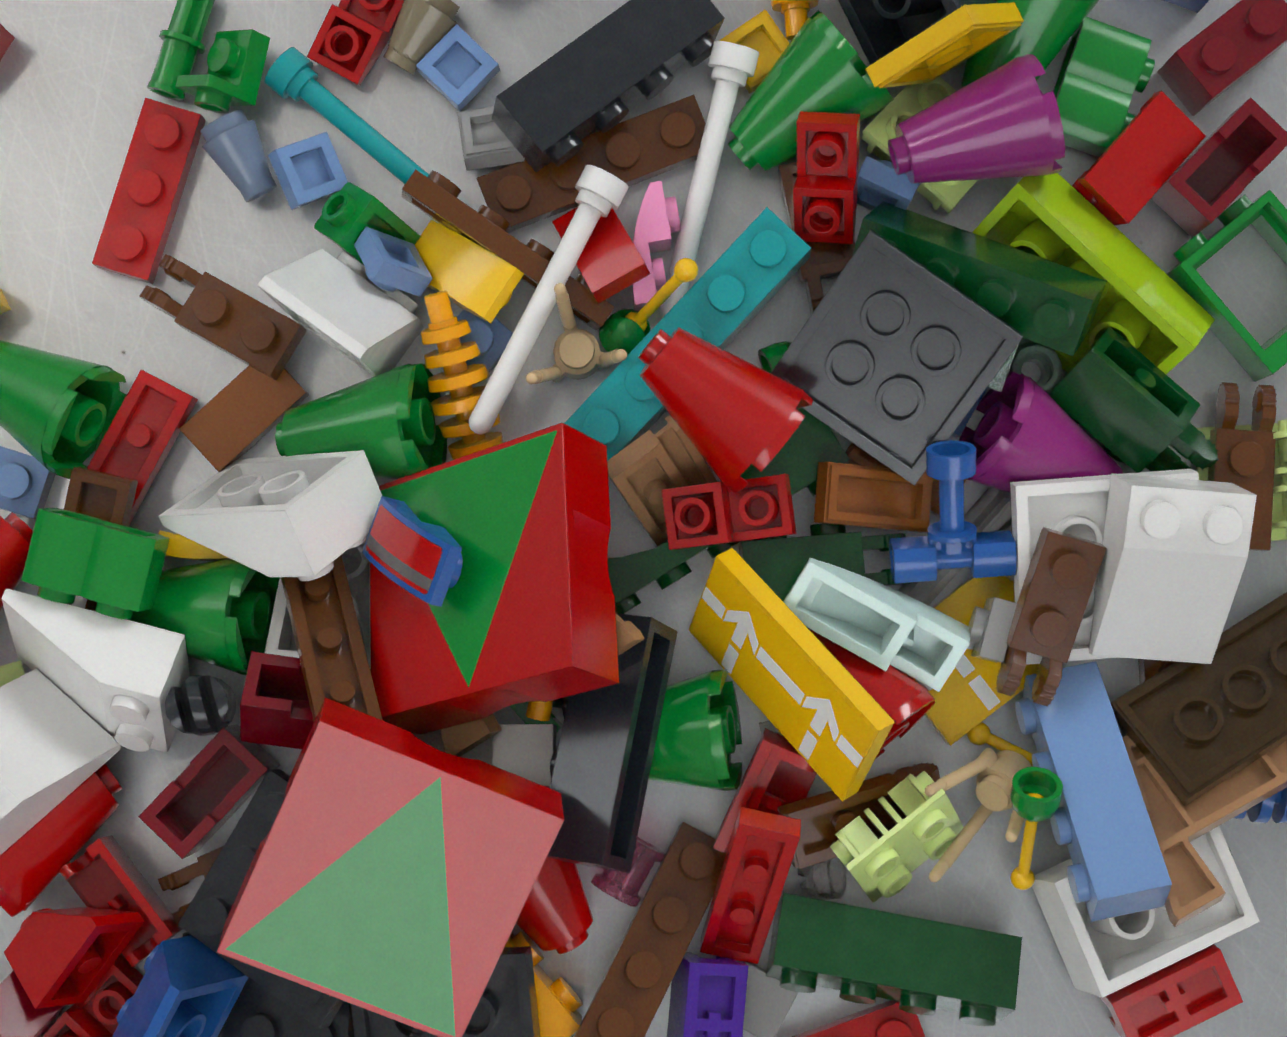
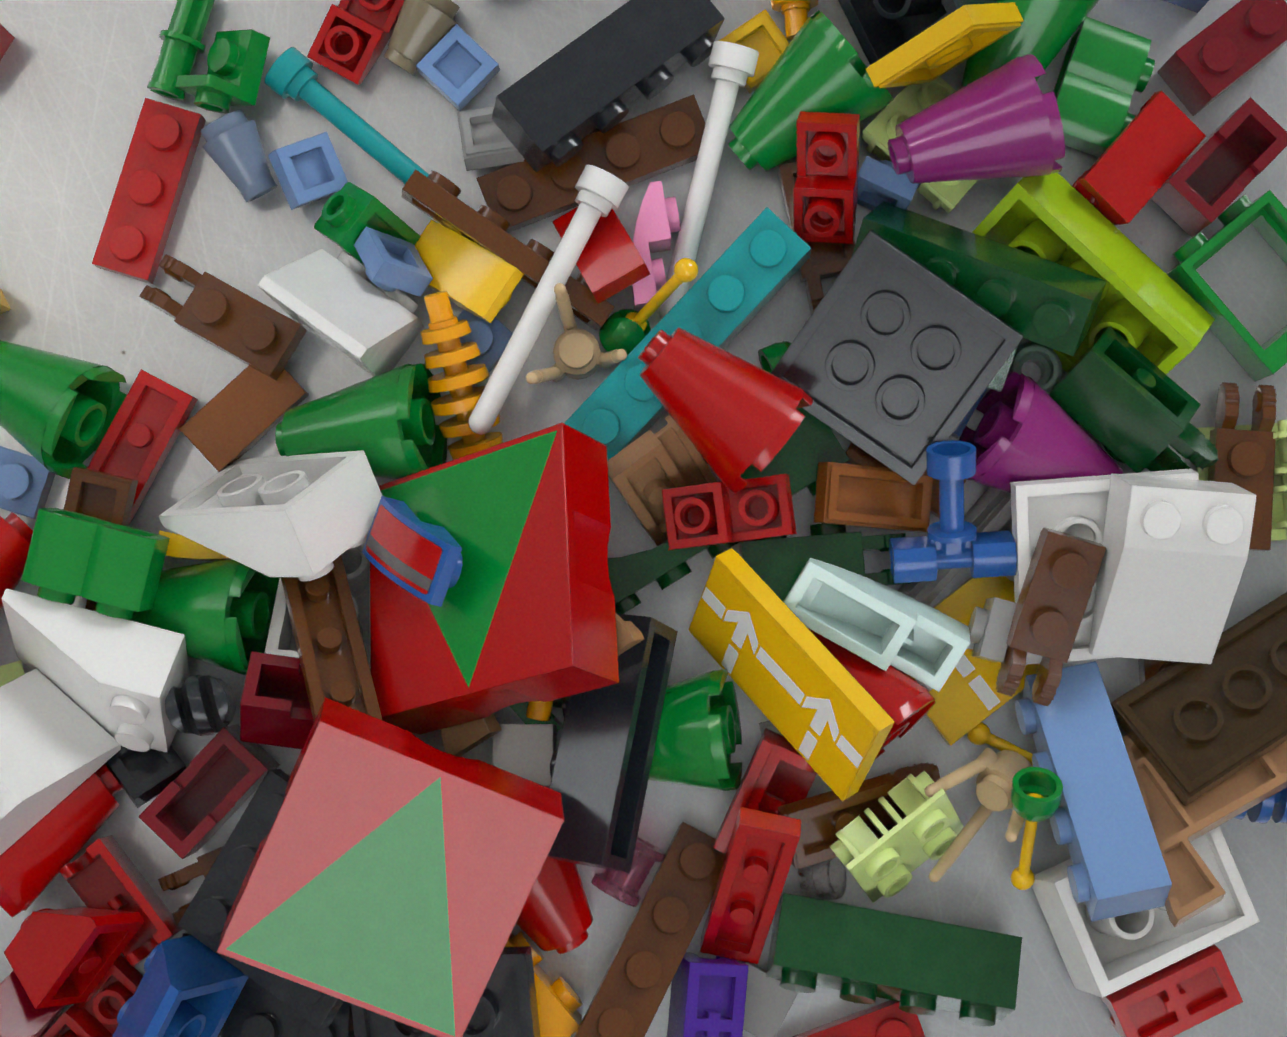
(145, 773): none -> black plate

